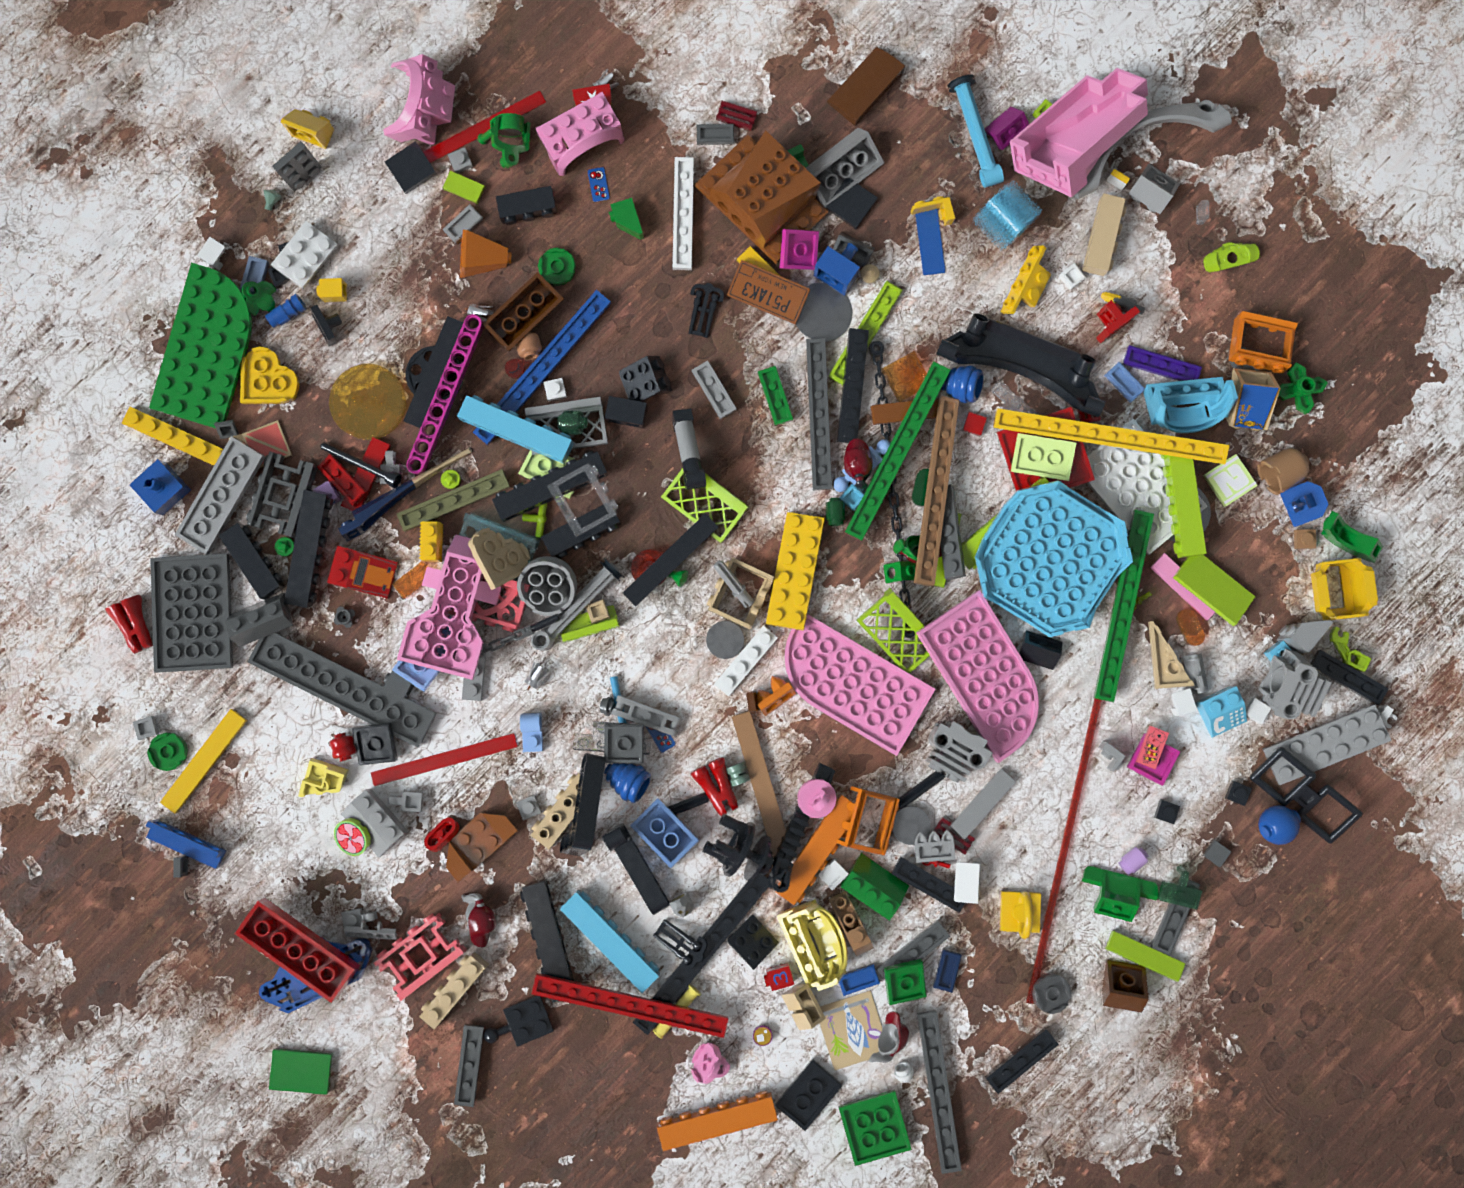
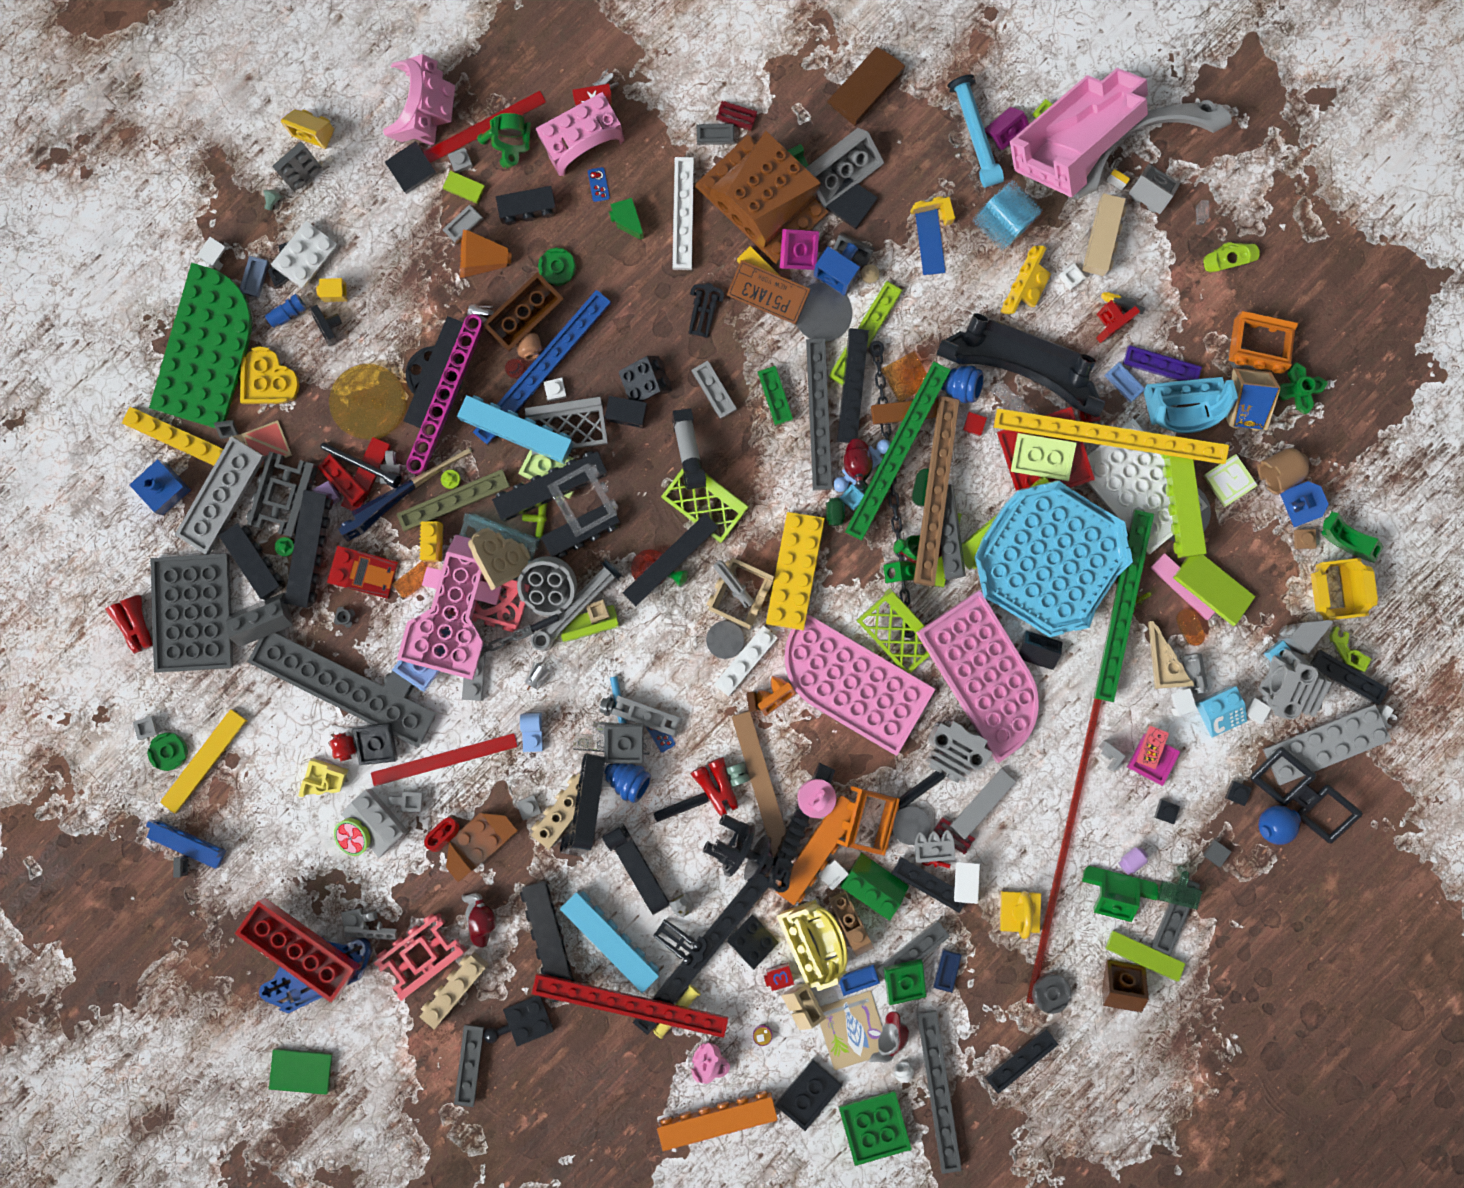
(261, 298): green plate -> none
(572, 422): clear green head -> none
(665, 833): medium blue slope -> none

